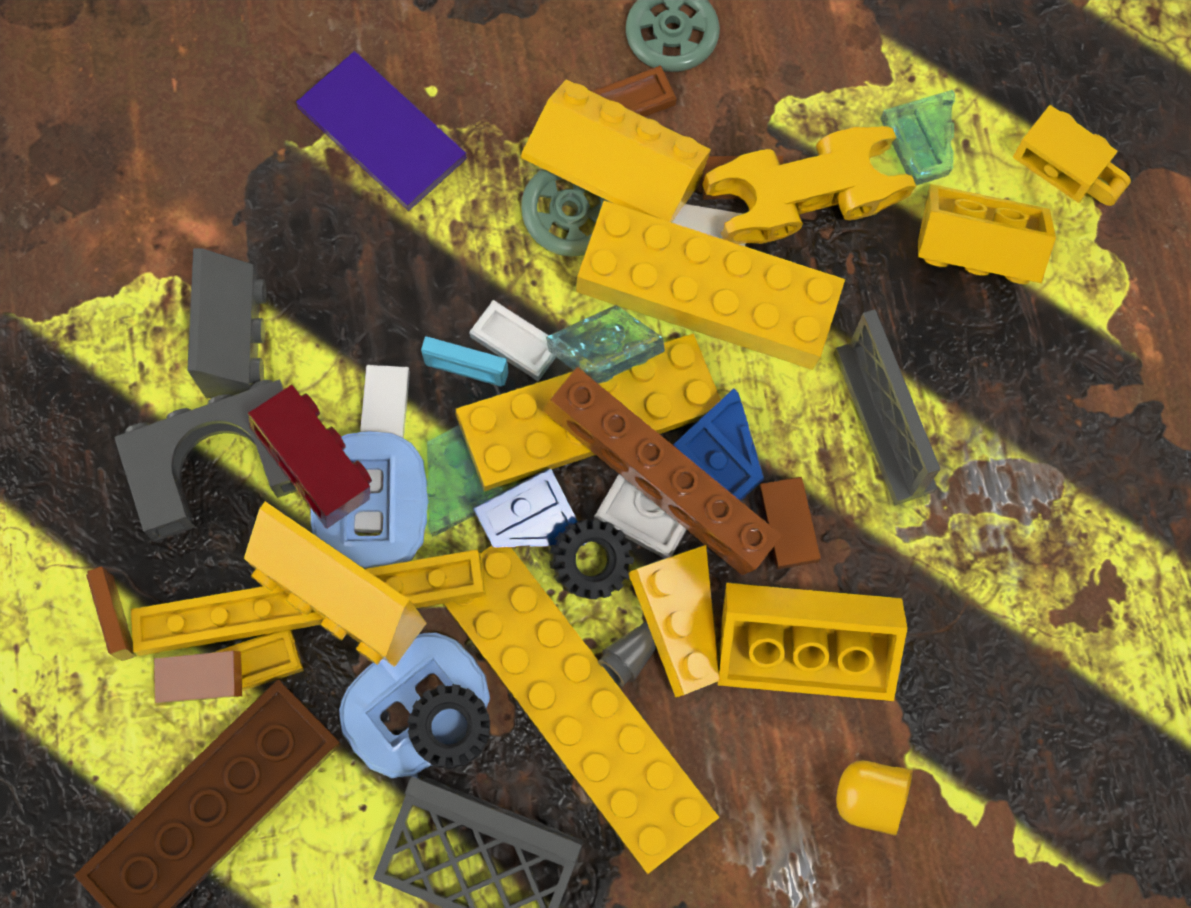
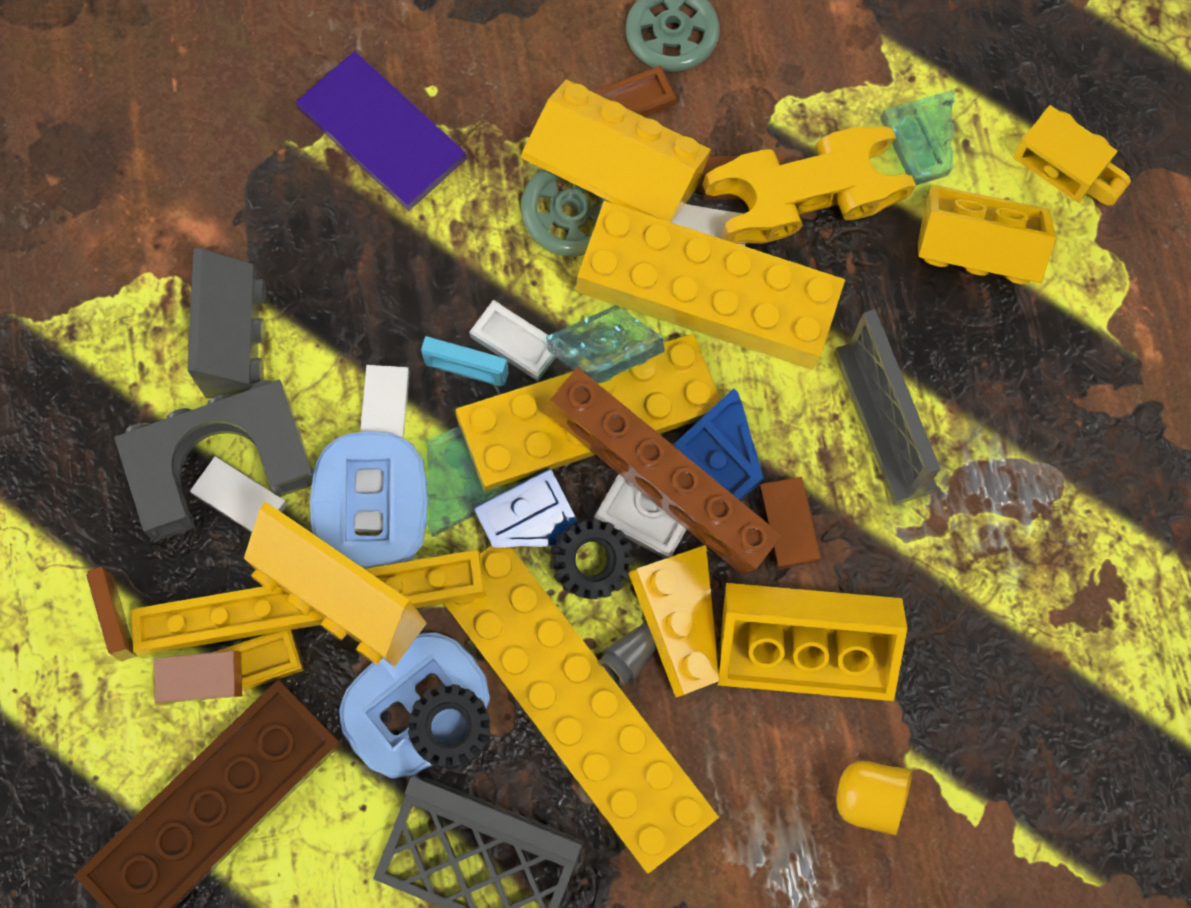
(234, 493): none -> white tile
(310, 455): dark red brick -> none

